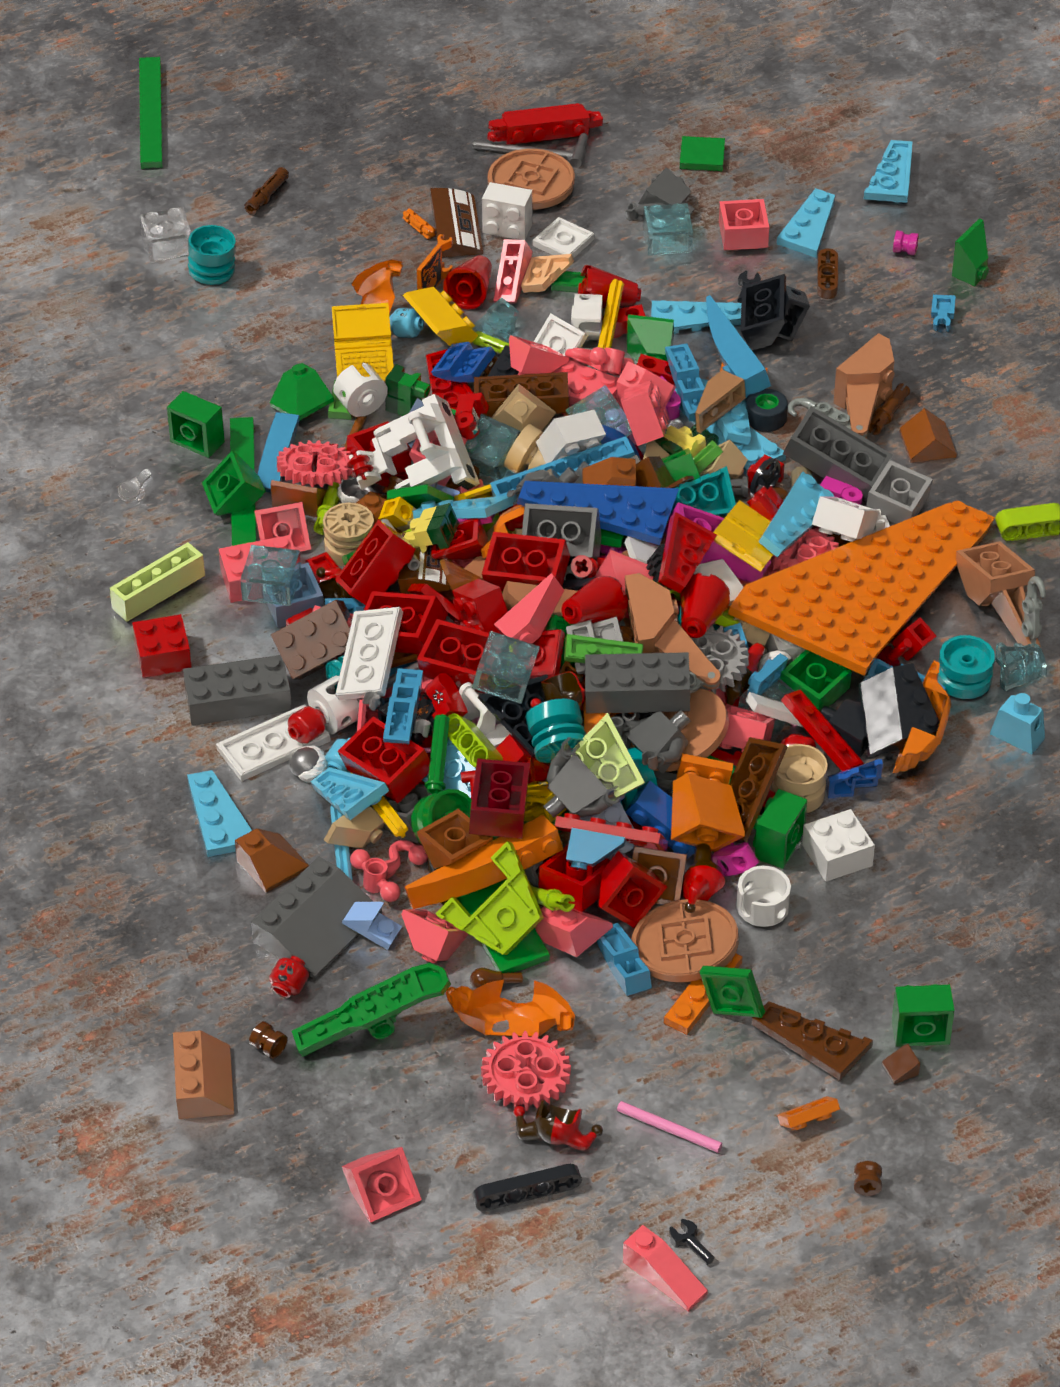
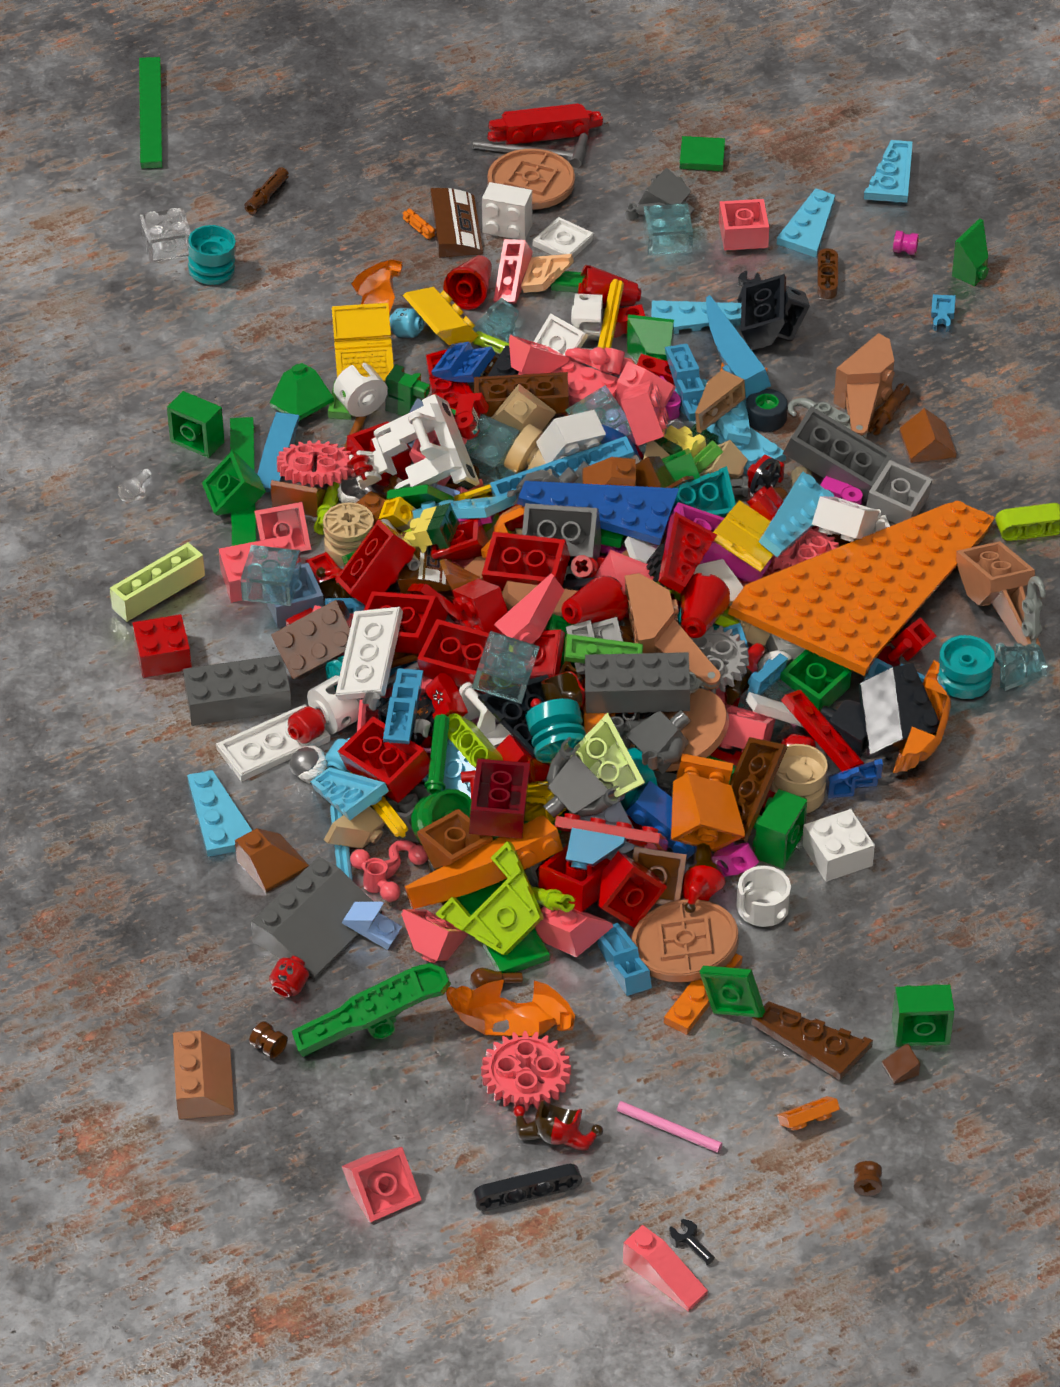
(432, 269): orange flag -> none
(1020, 723): medium azure torso -> none

